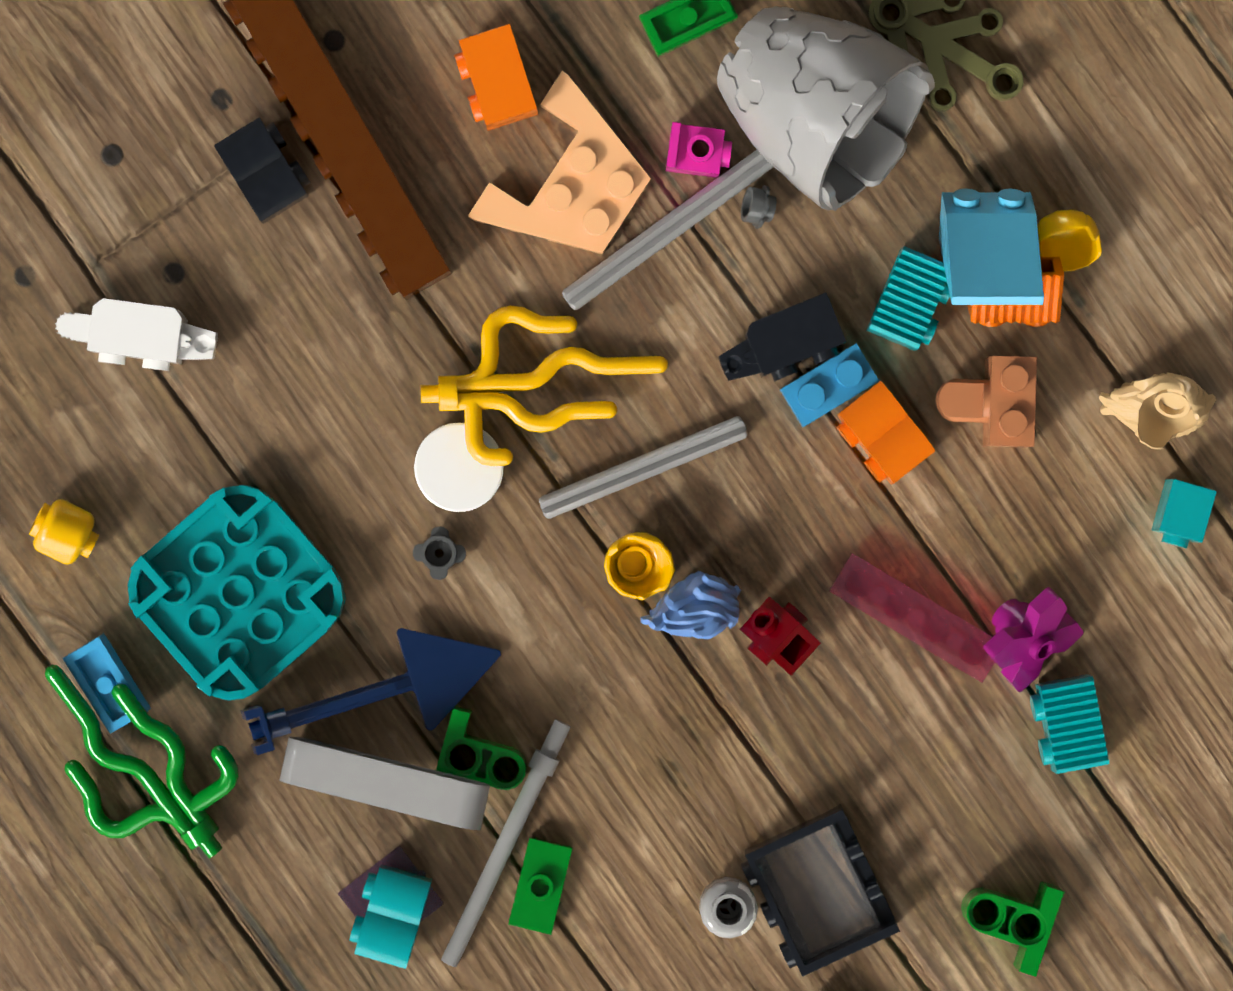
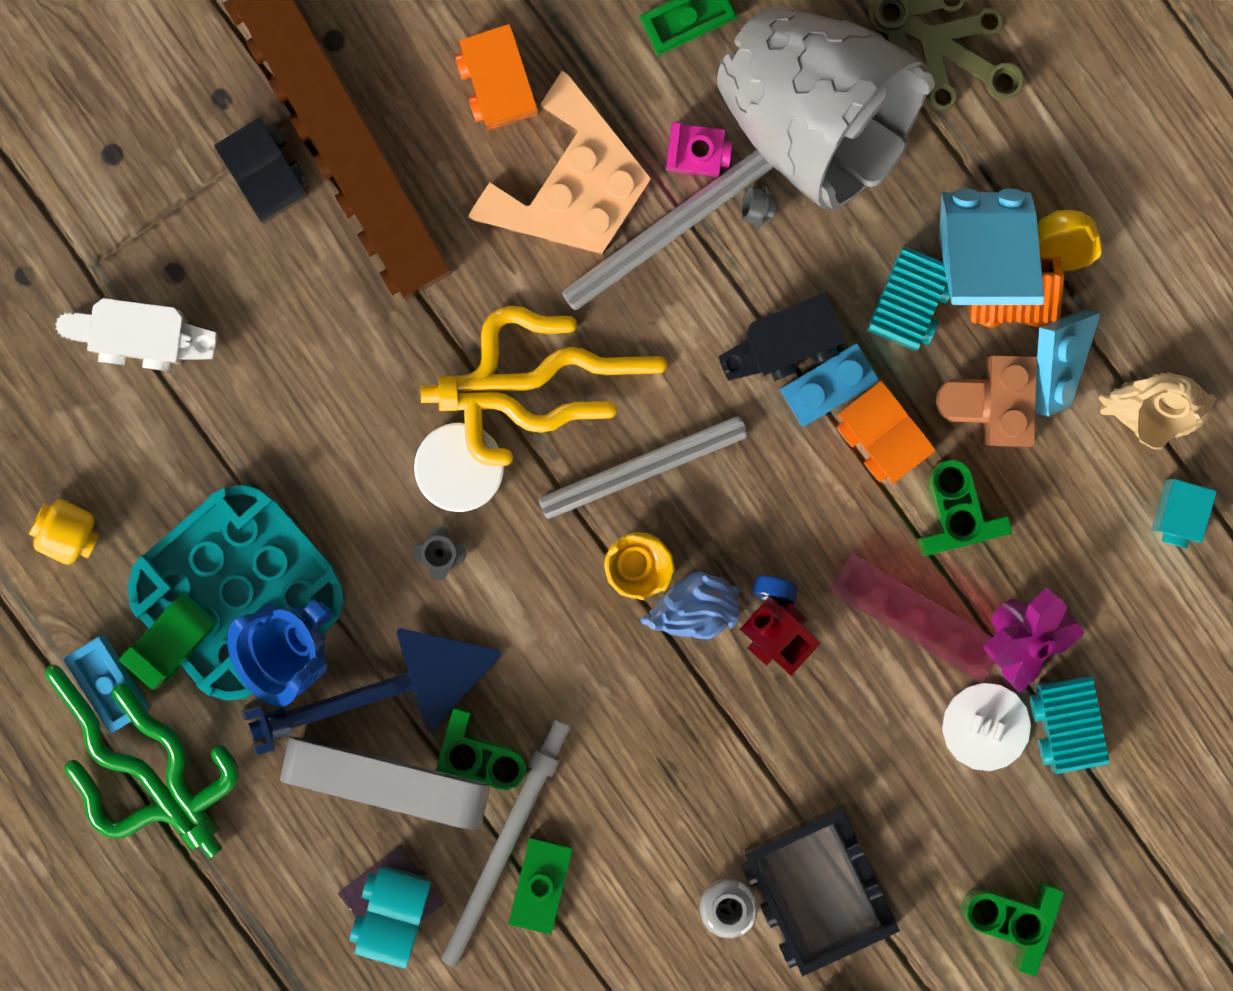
(169, 642): none -> green tile
(279, 650): none -> blue helmet
(778, 589): none -> blue tile
(963, 499): none -> green tile
(986, 726): none -> white piece
(1061, 359): none -> medium azure wing

